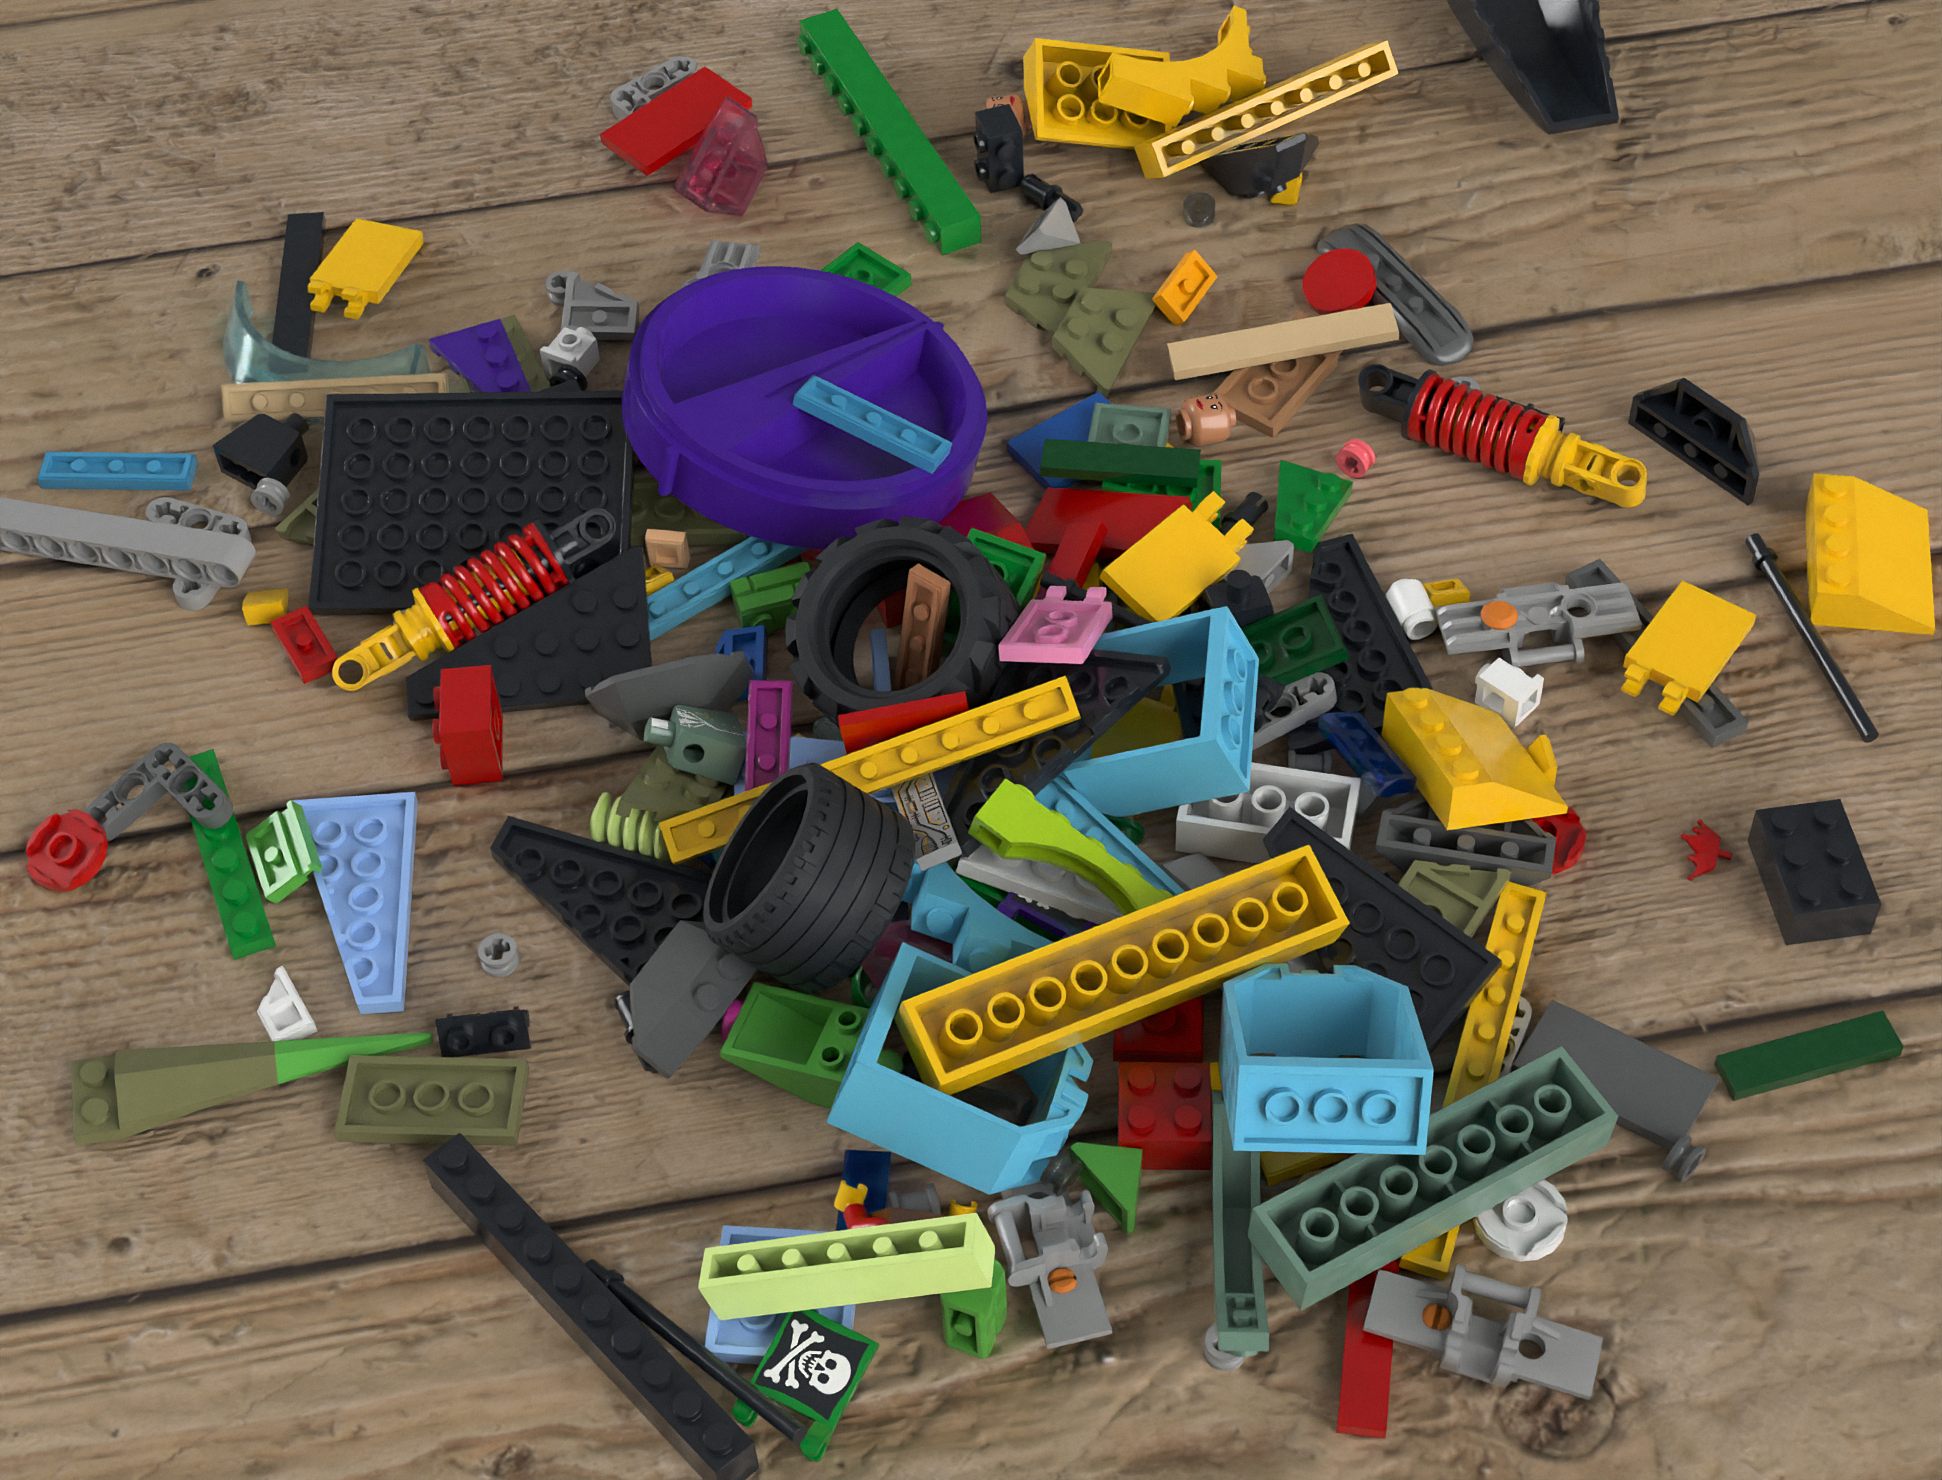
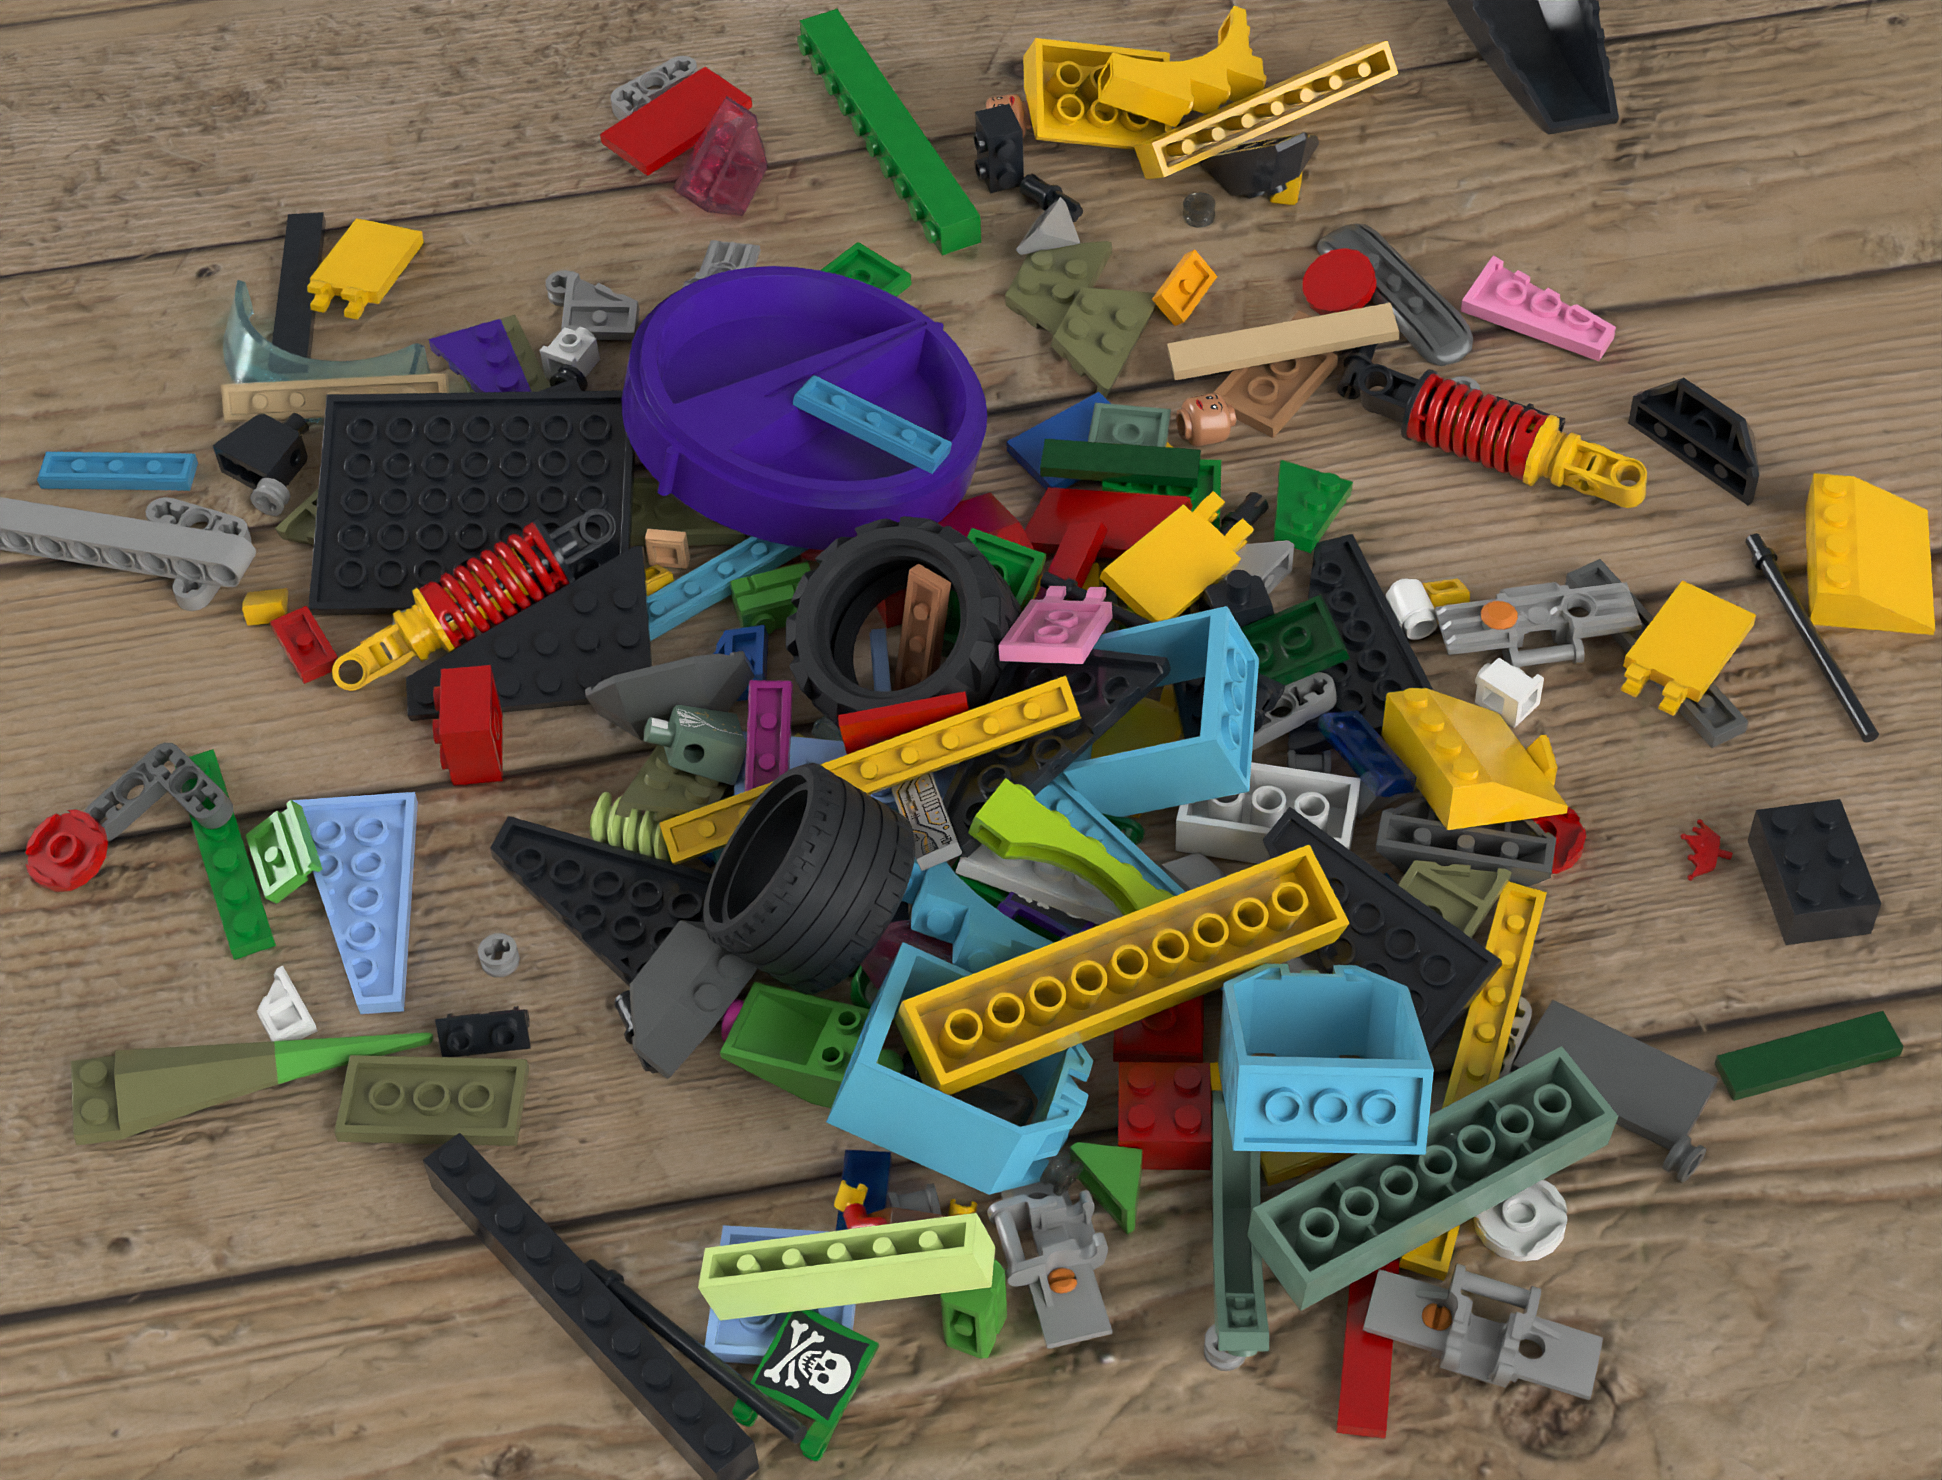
(1354, 363): none -> black axle
(1355, 458): coral bush -> none
(1522, 307): none -> bright pink wing

